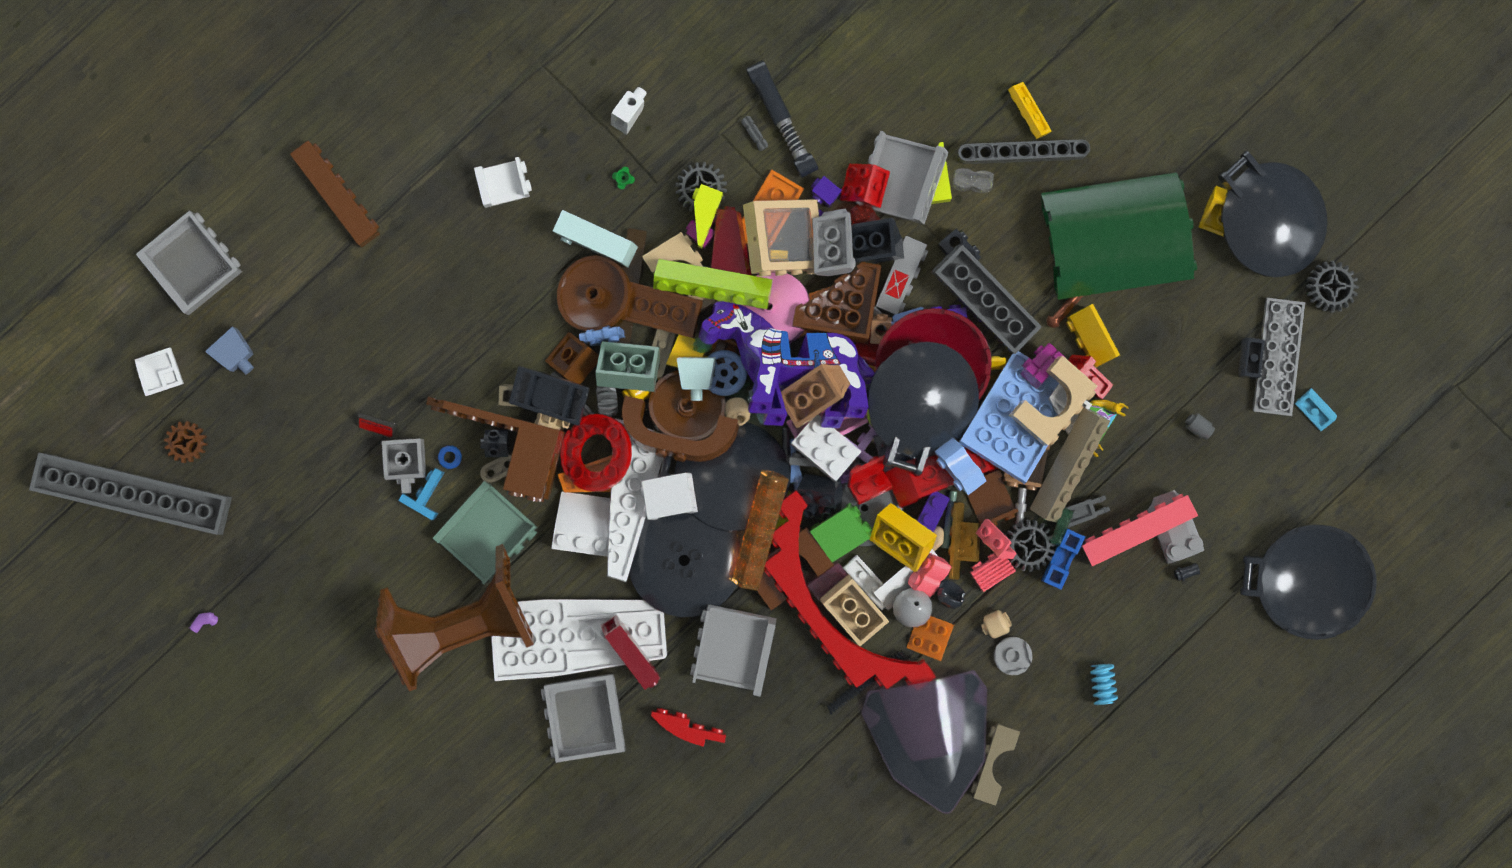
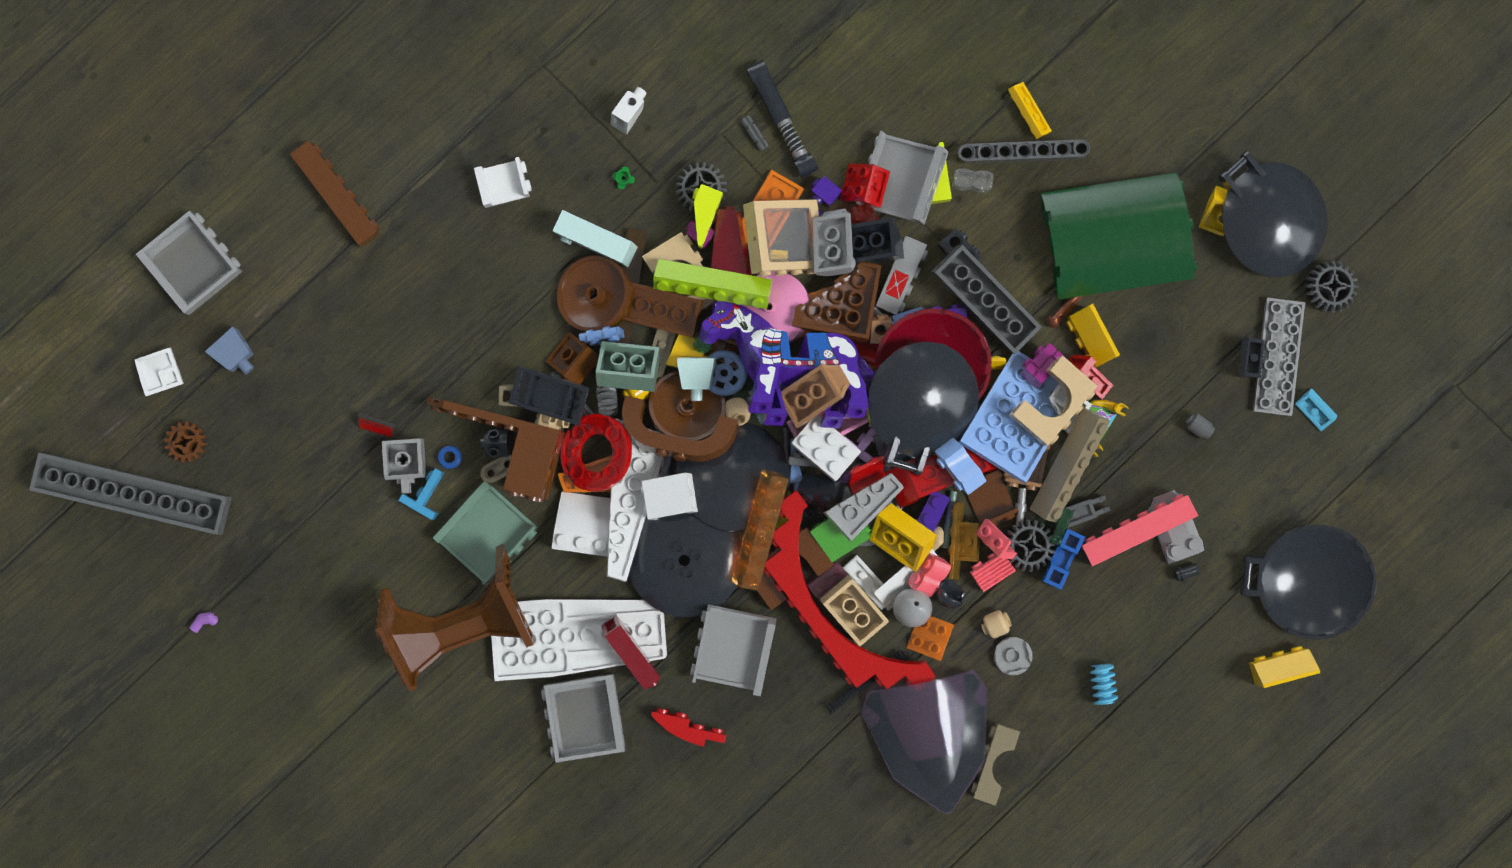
(861, 508): none -> light grey wing
(1283, 667): none -> yellow slope

